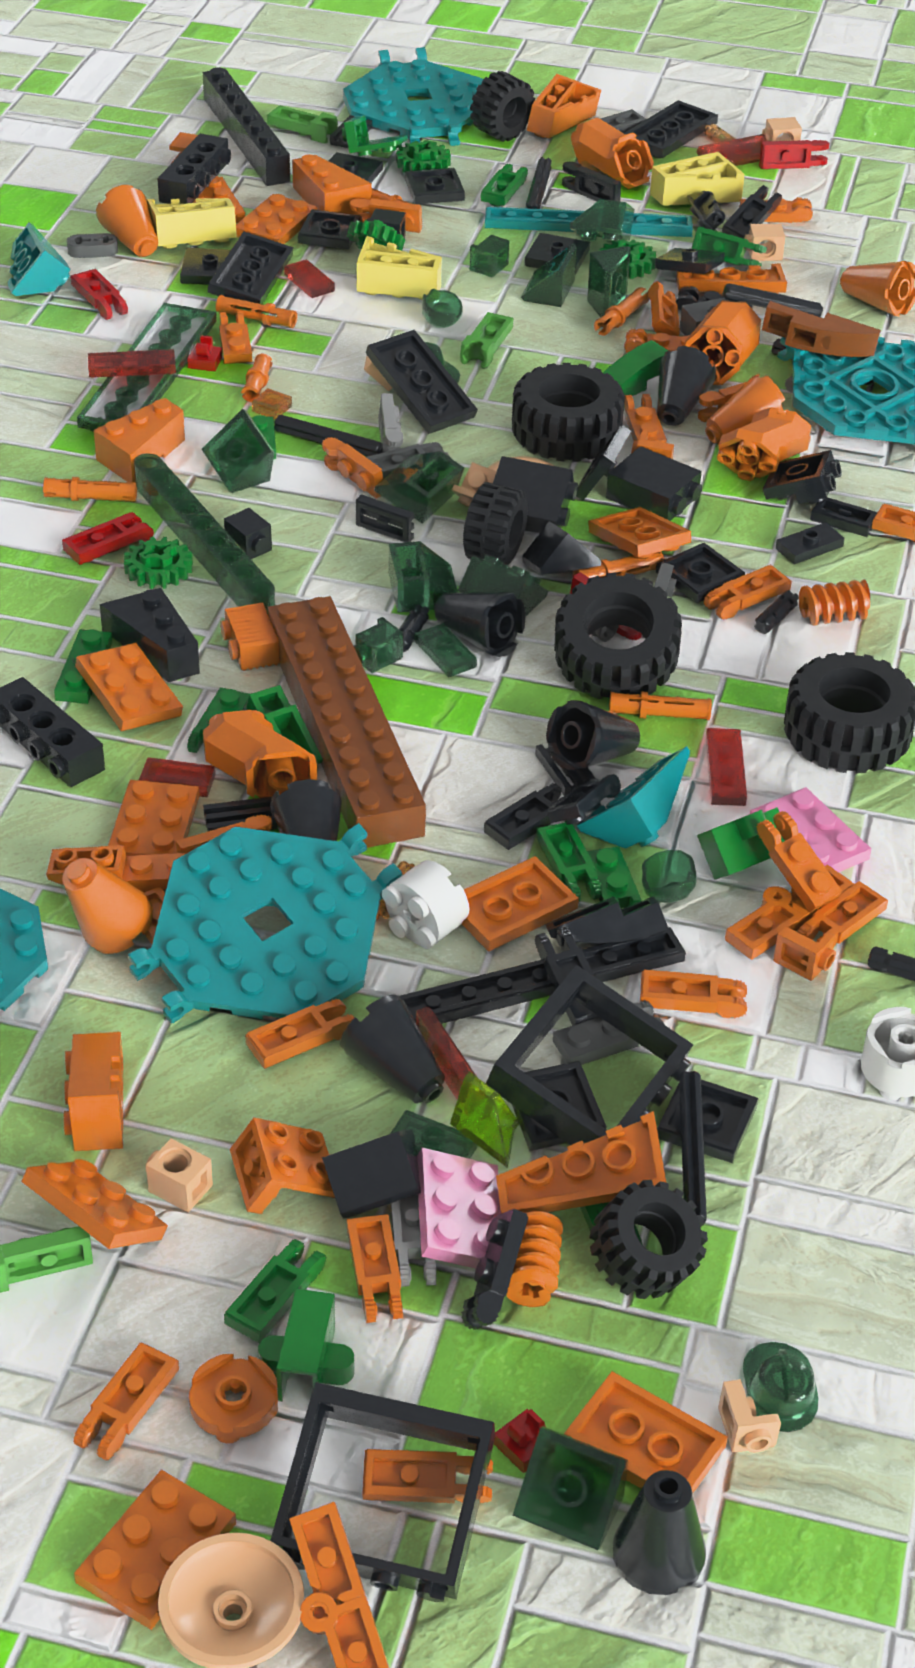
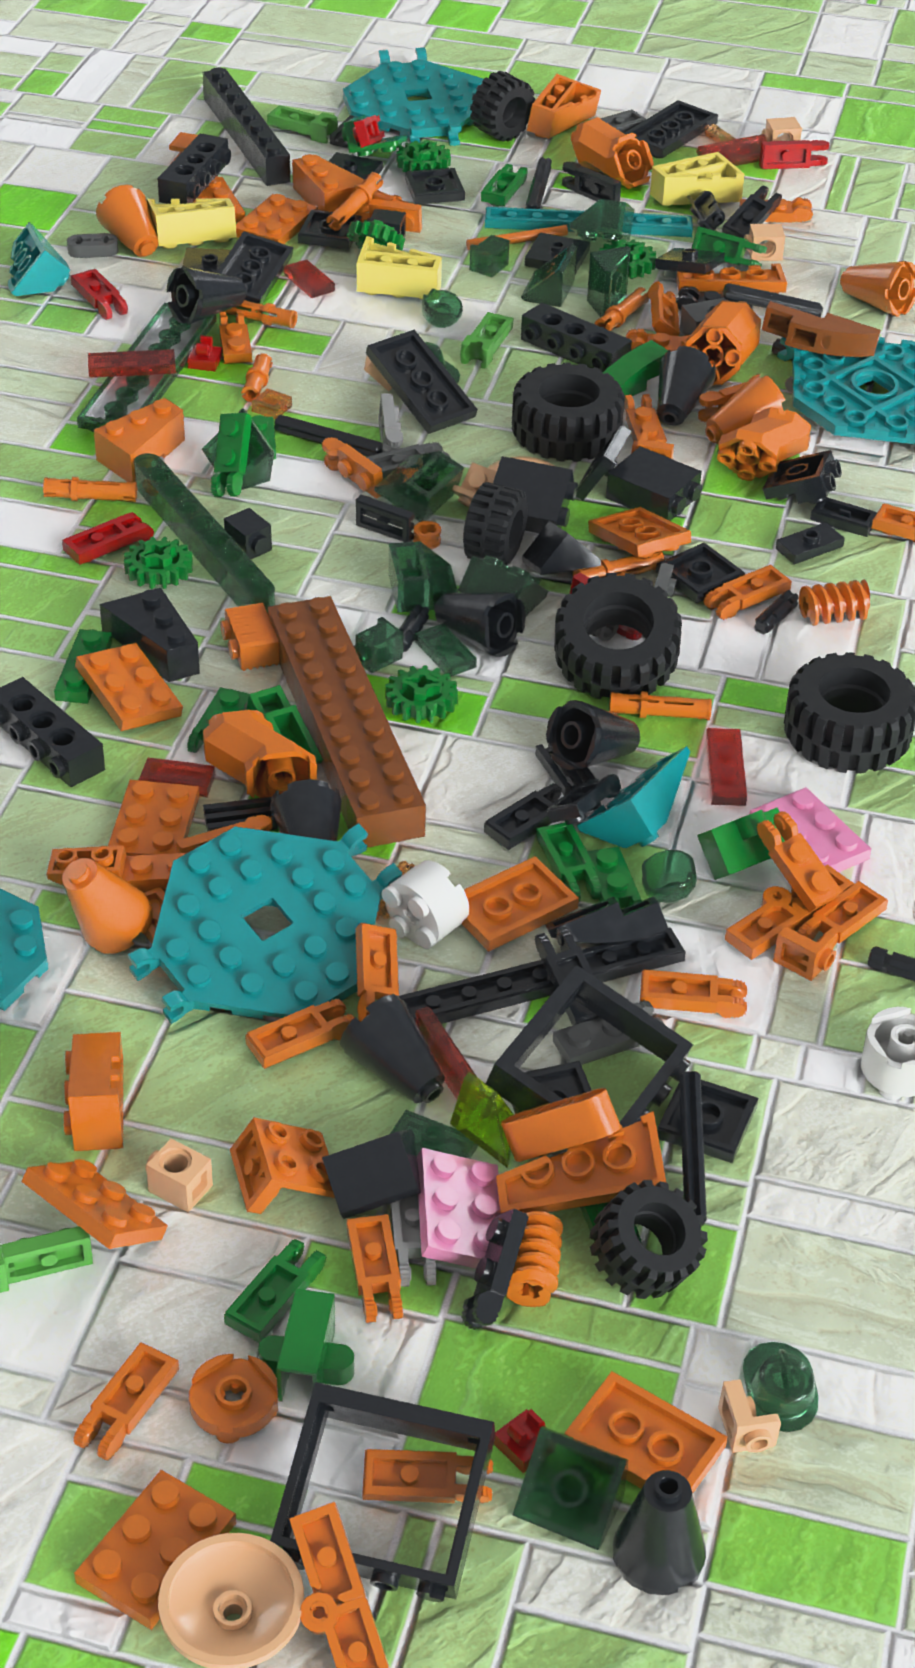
(202, 294): none -> black cone
(231, 454): none -> green hinge
(360, 195): none -> orange pin
(367, 131): none -> red hinge
(375, 965): none -> orange hinge
(421, 694): none -> green gear
(428, 533): none -> orange bush
(523, 236): none -> orange bar
(560, 1124): none -> orange beam
(572, 337): none -> black brick

